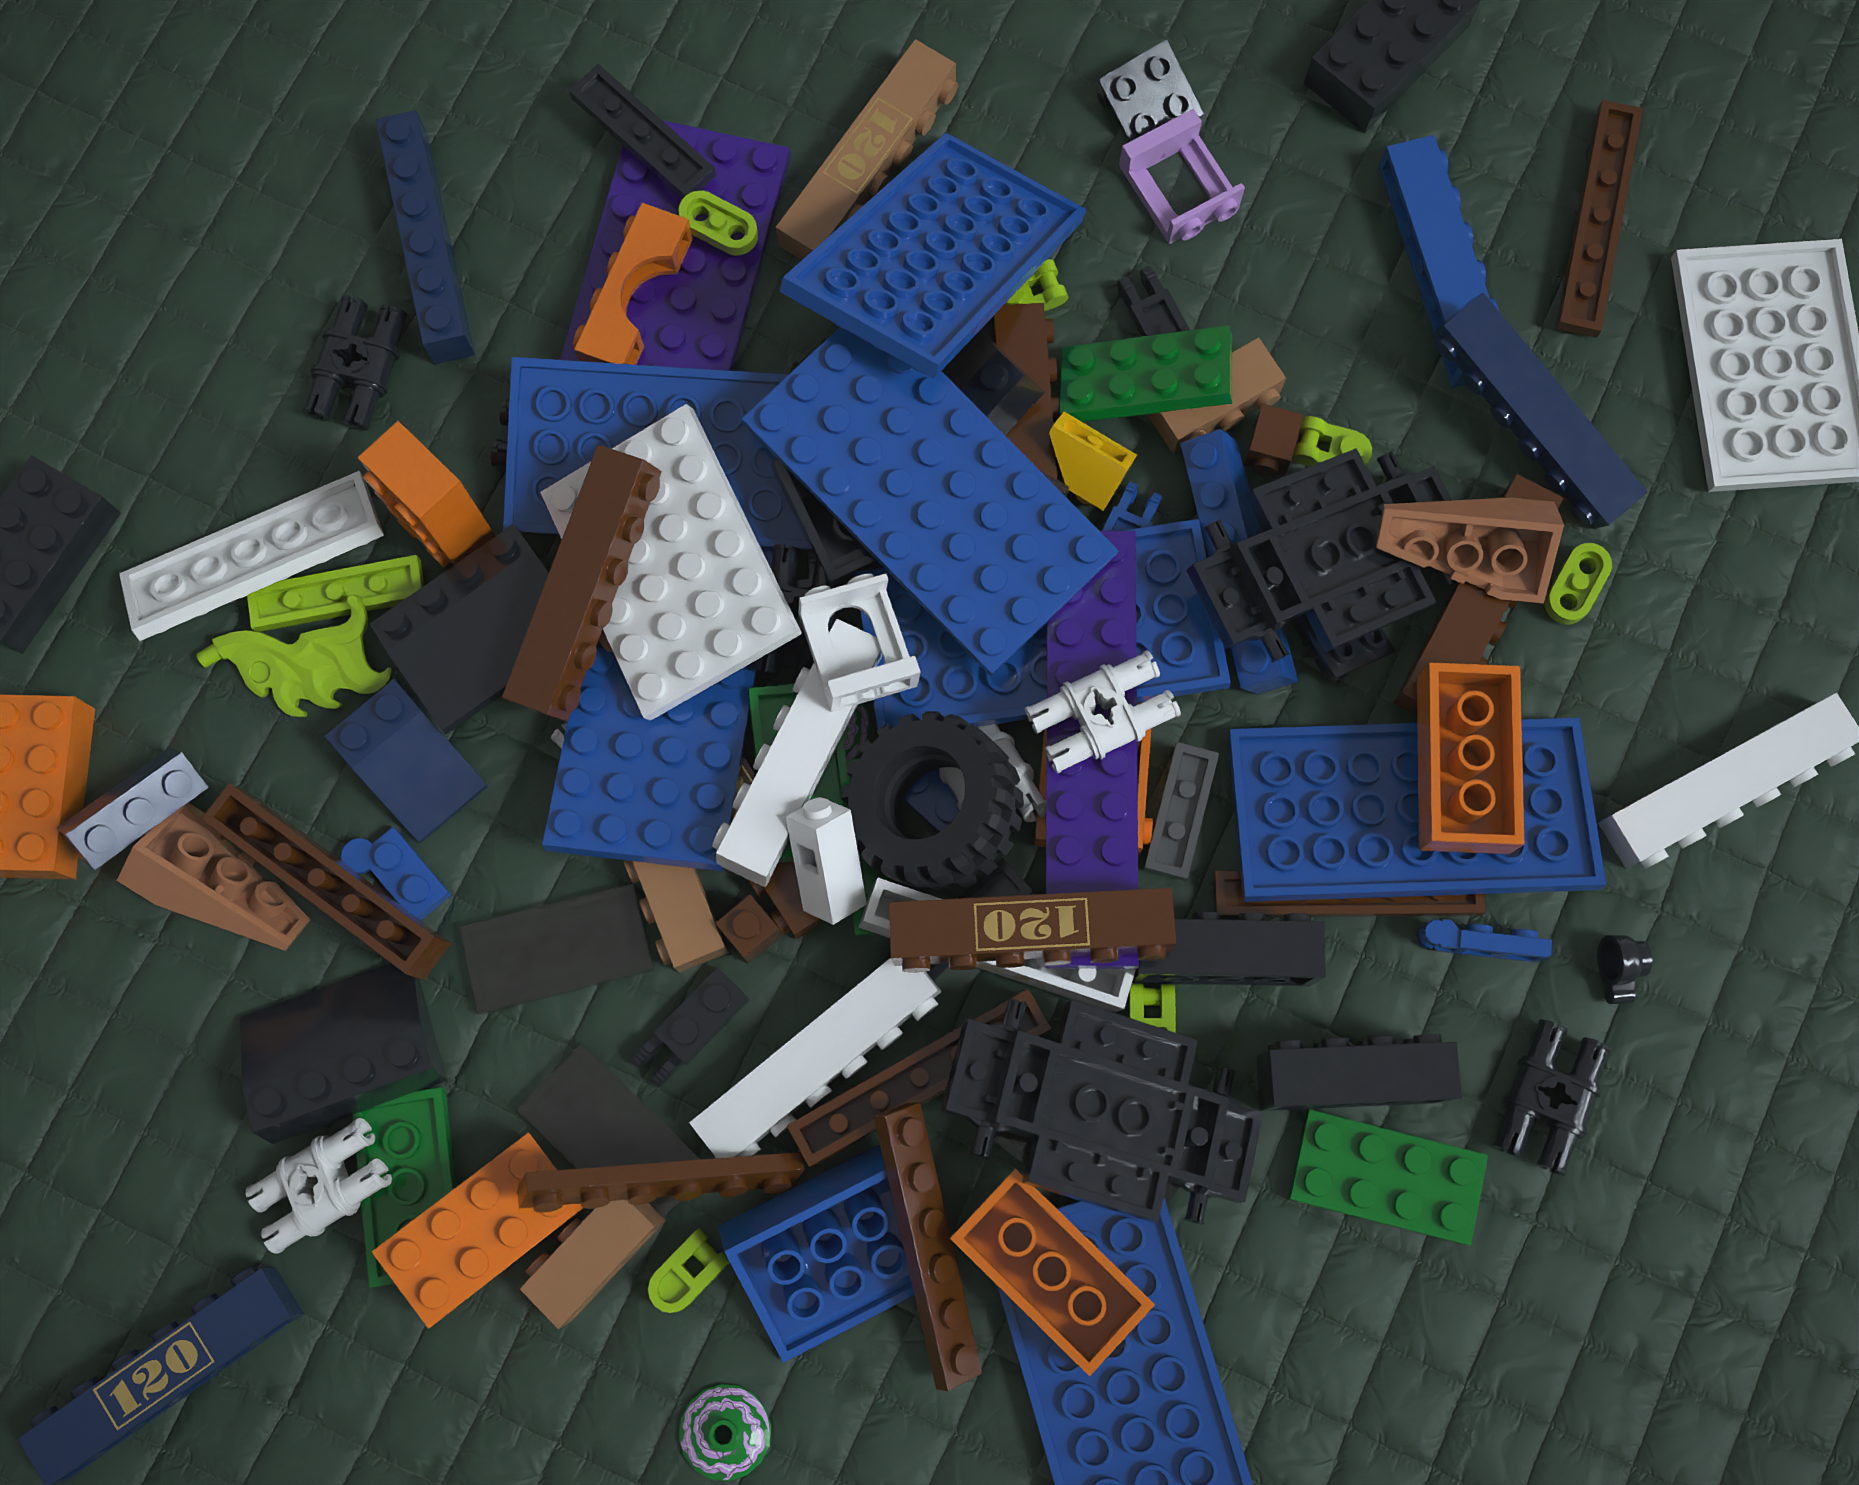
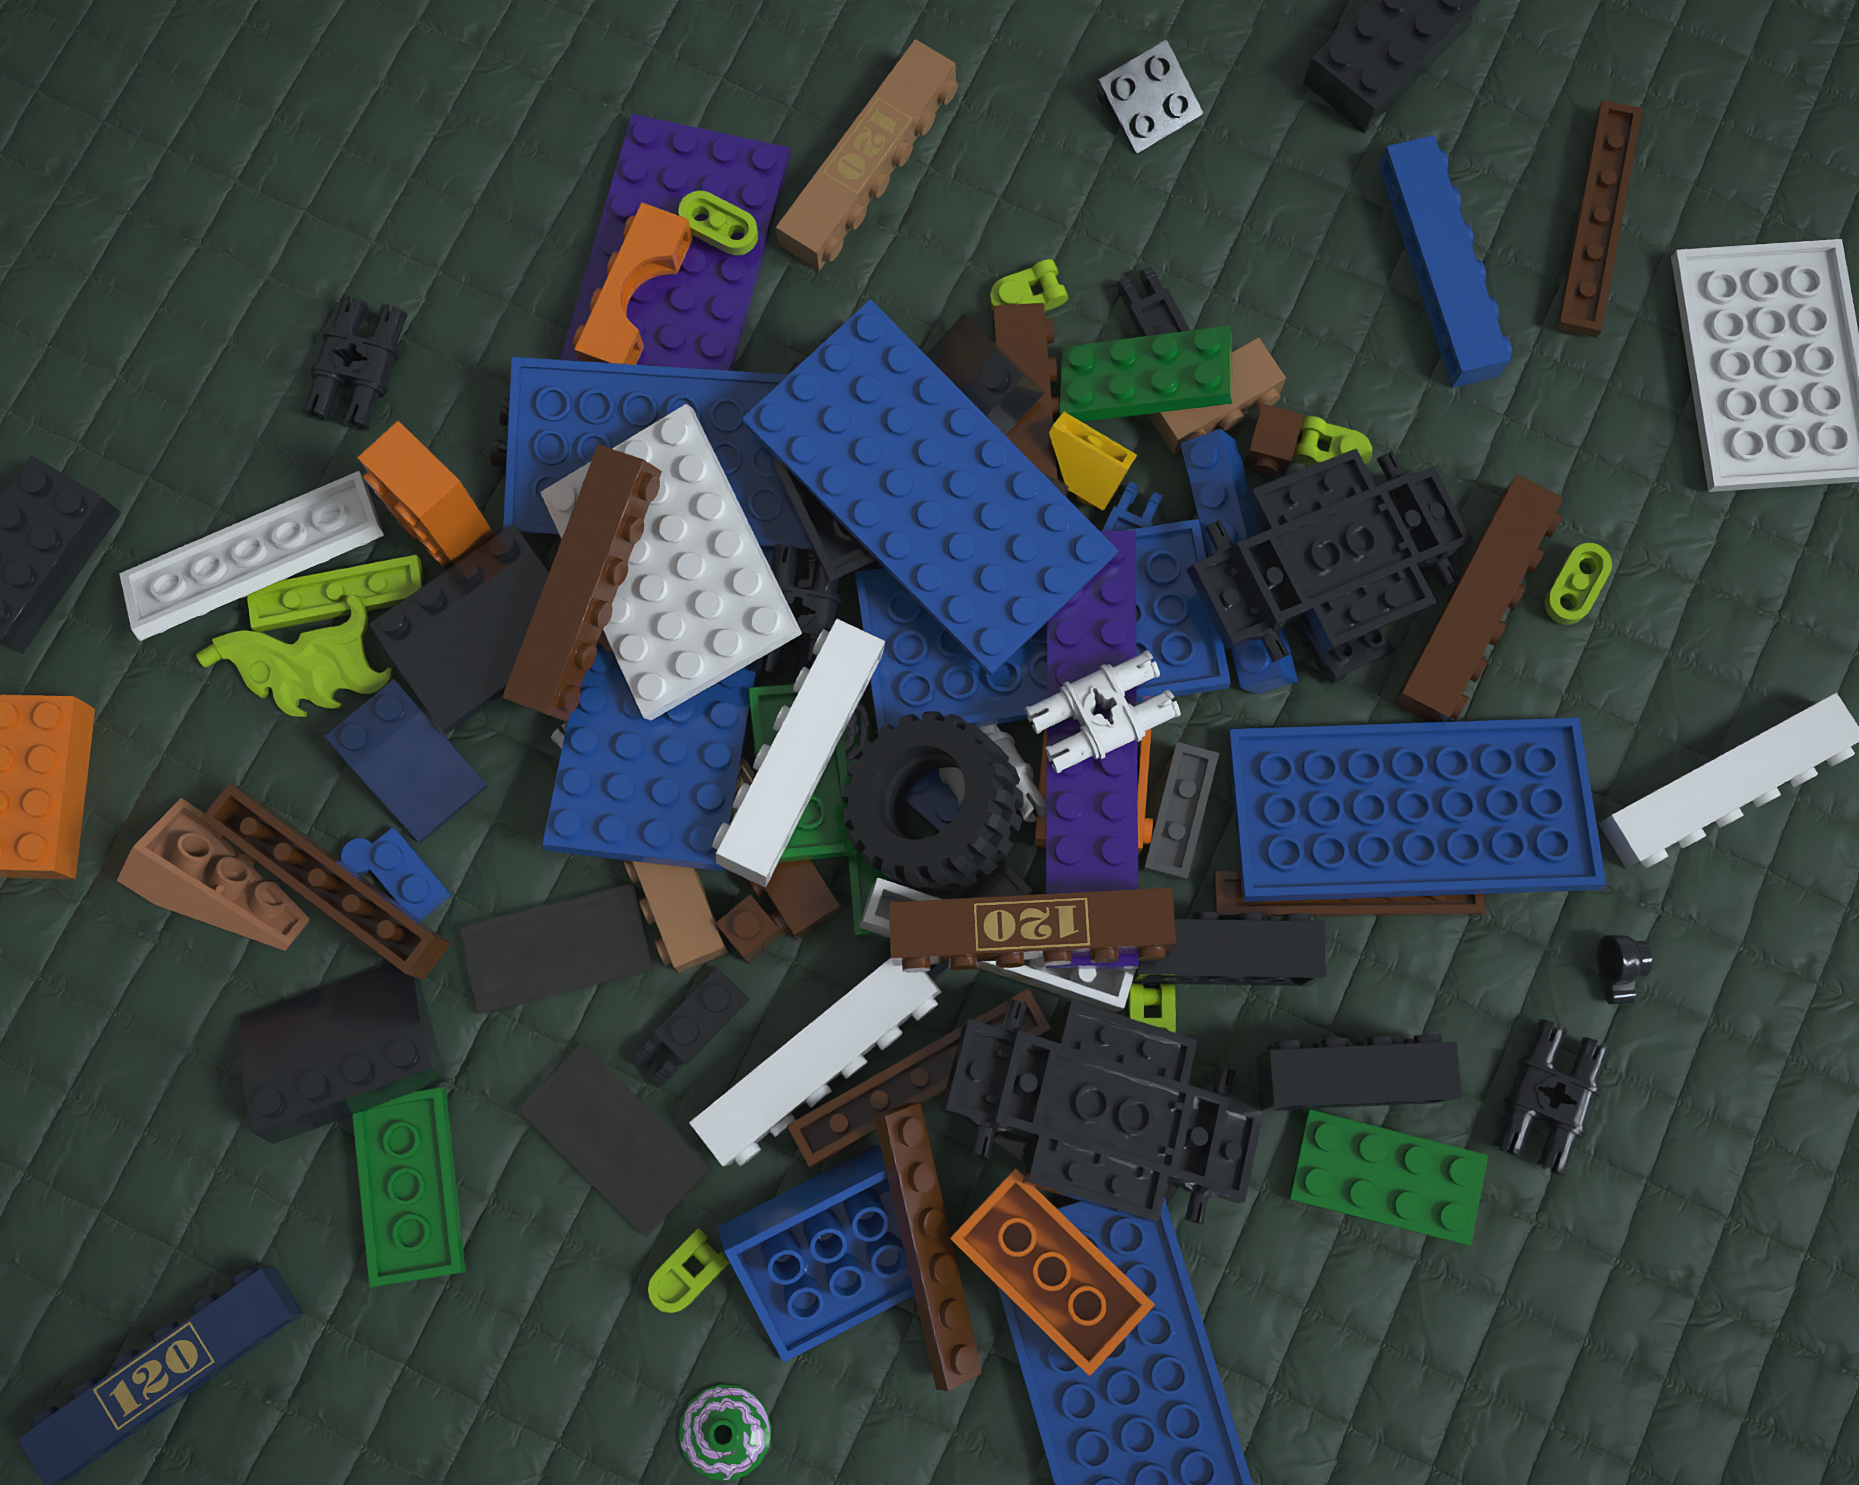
(132, 807): brick -> none
(318, 1185): white pin -> none
(425, 237): dark blue brick -> none
(470, 1234): orange brick -> none
(588, 1258): medium nougat brick -> none
(642, 132): black plate -> none
(645, 1182): reddish brown plate -> none
(826, 860): white brick -> none
(871, 597): white panel -> none
(934, 254): blue plate -> none
(1162, 142): lavender panel -> none
(1470, 758): orange brick -> none
(1482, 942): blue hinge -> none
(1487, 542): nougat wedge -> none
(1538, 413): dark blue brick -> none

